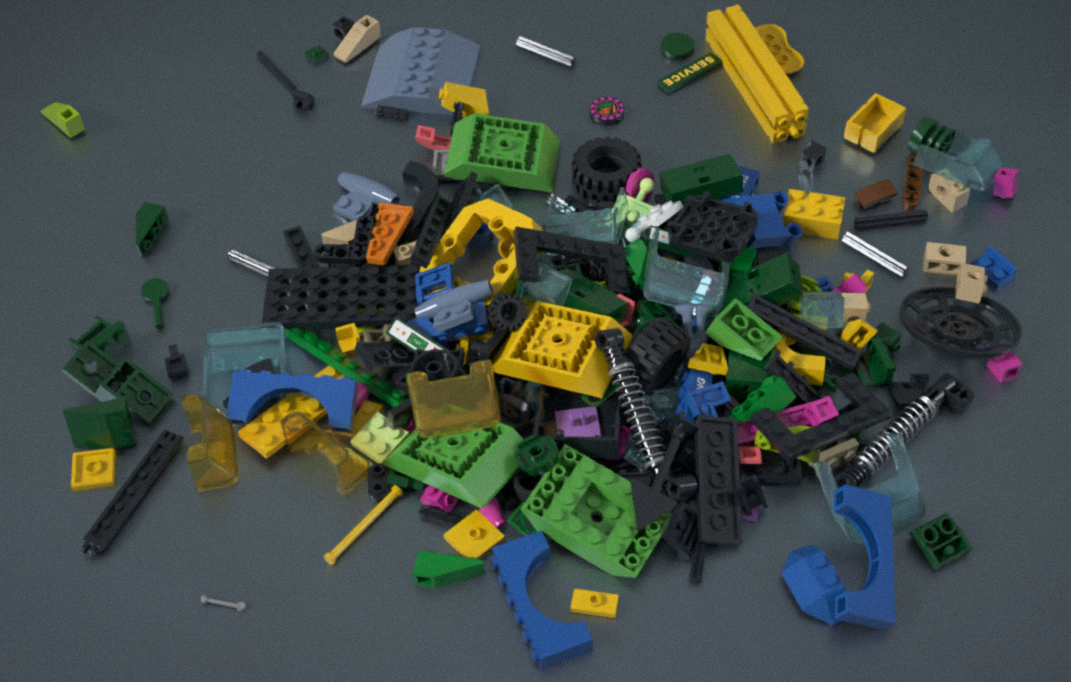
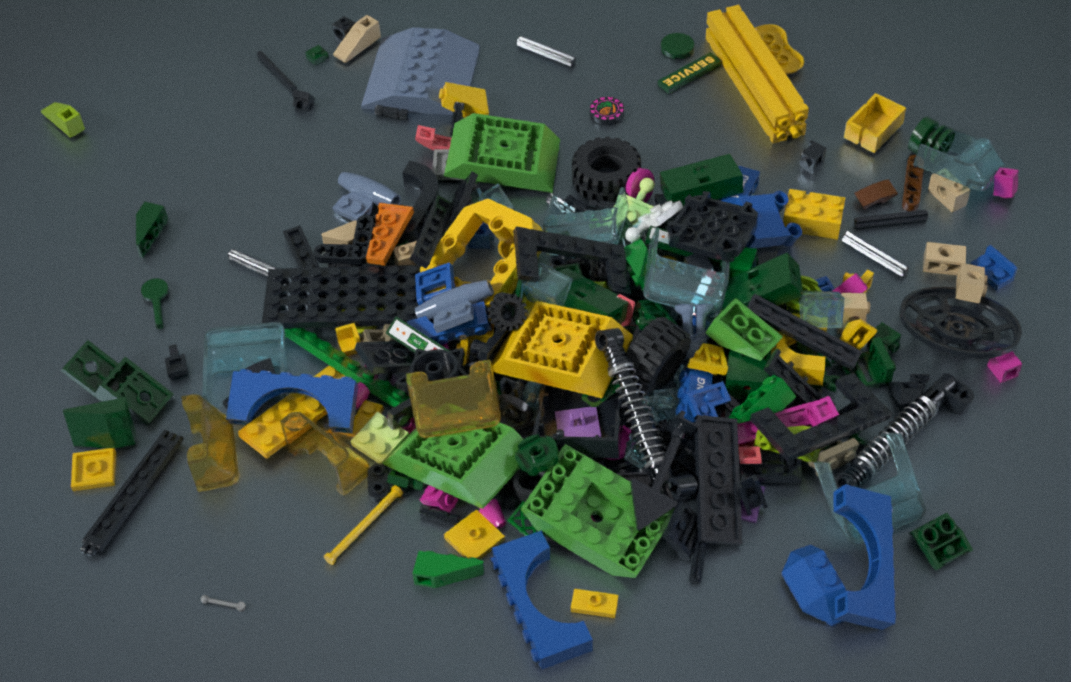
(109, 340): dark green plate -> none

